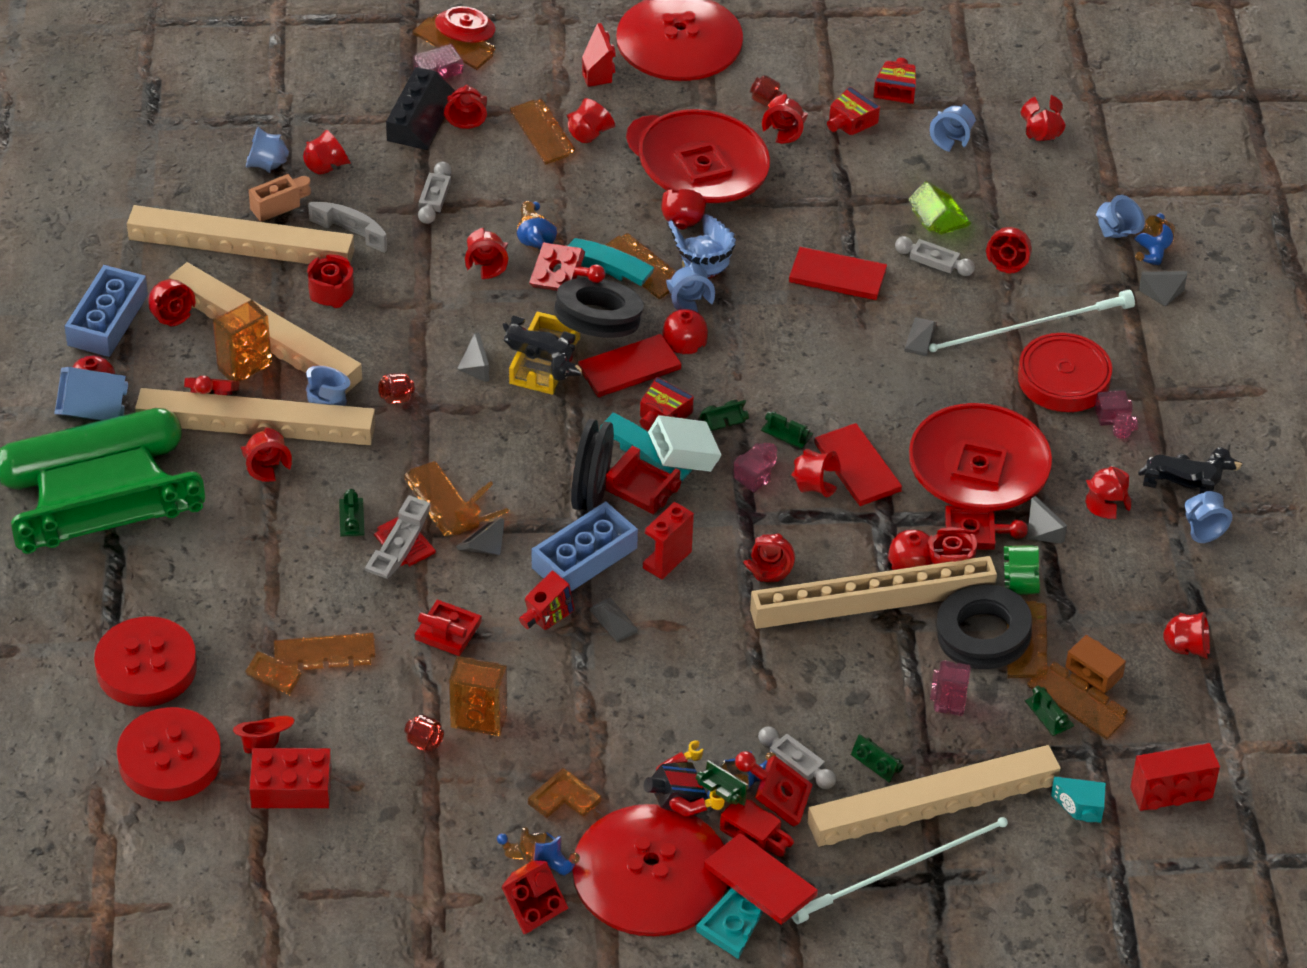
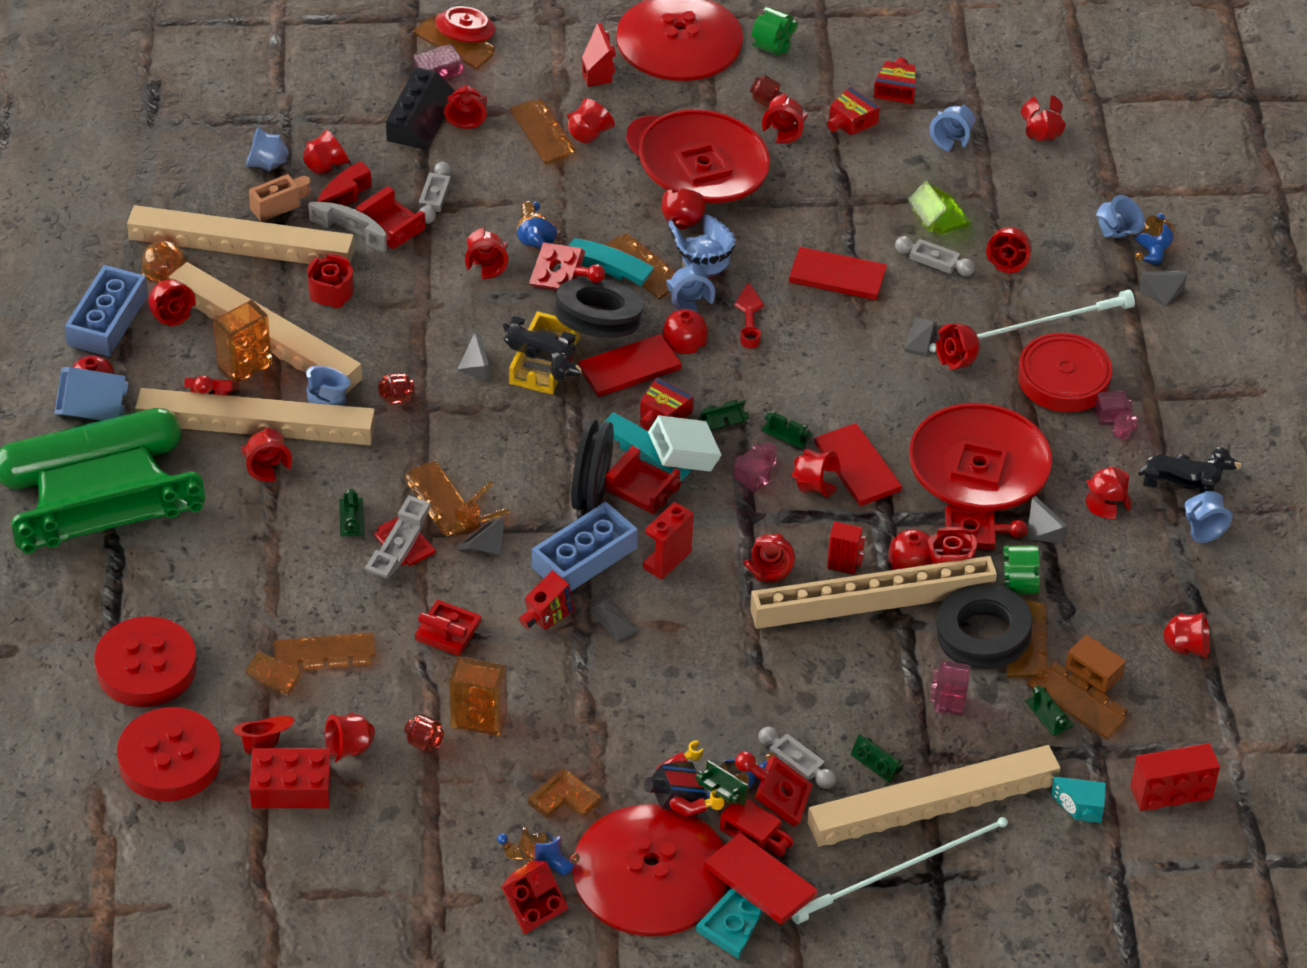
(161, 260): none -> clear orange cylinder
(347, 185): none -> red slope
(348, 735): none -> red helmet
(393, 217): none -> red panel
(749, 303): none -> red piece
(774, 31): none -> green brick
(845, 548): none -> red brick
(957, 345): none -> red cylinder

